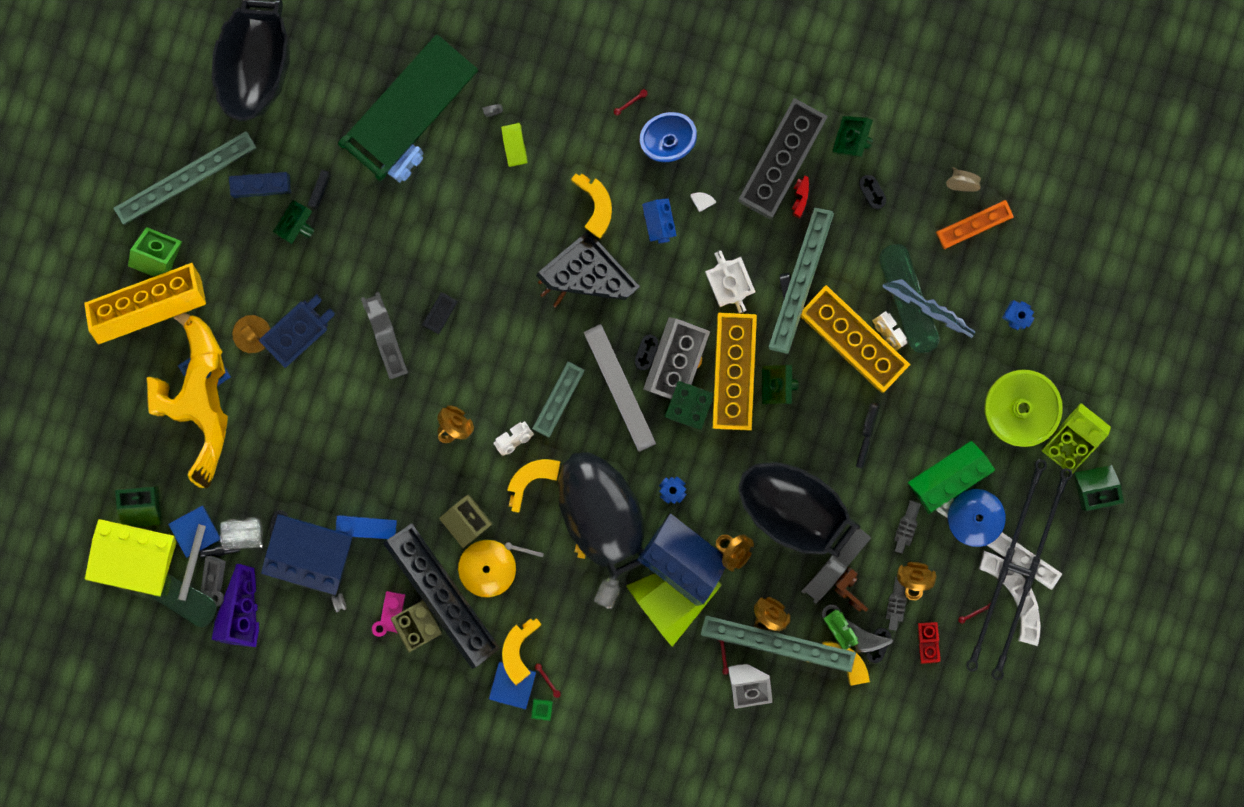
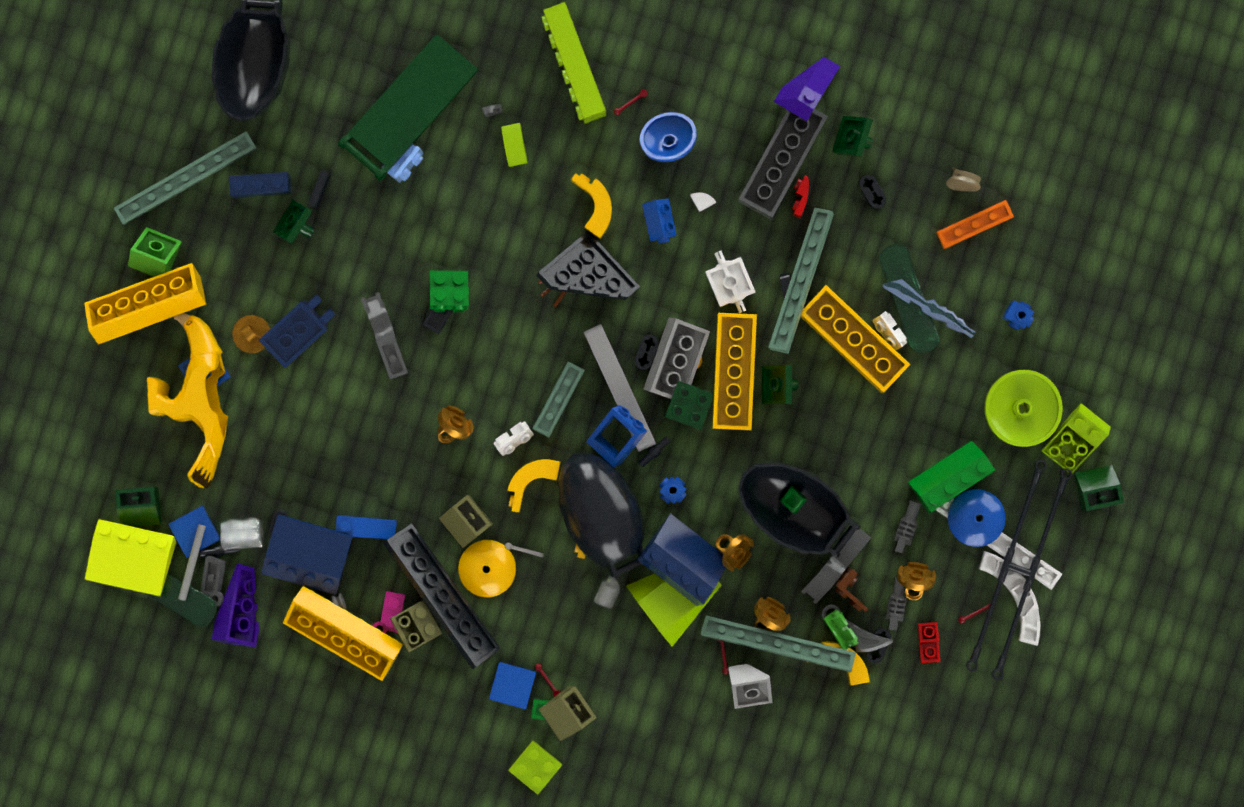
(342, 633): none -> yellow brick
(448, 290): none -> green plate
(510, 654): yellow arch -> none
(535, 767): none -> lime plate
(567, 713): none -> olive slope
(574, 62): none -> lime brick
(604, 448): none -> blue window
(654, 451): none -> black bar
(793, 499): none -> green tile
(806, 89): none -> dark purple wedge
(868, 433): black piece -> none

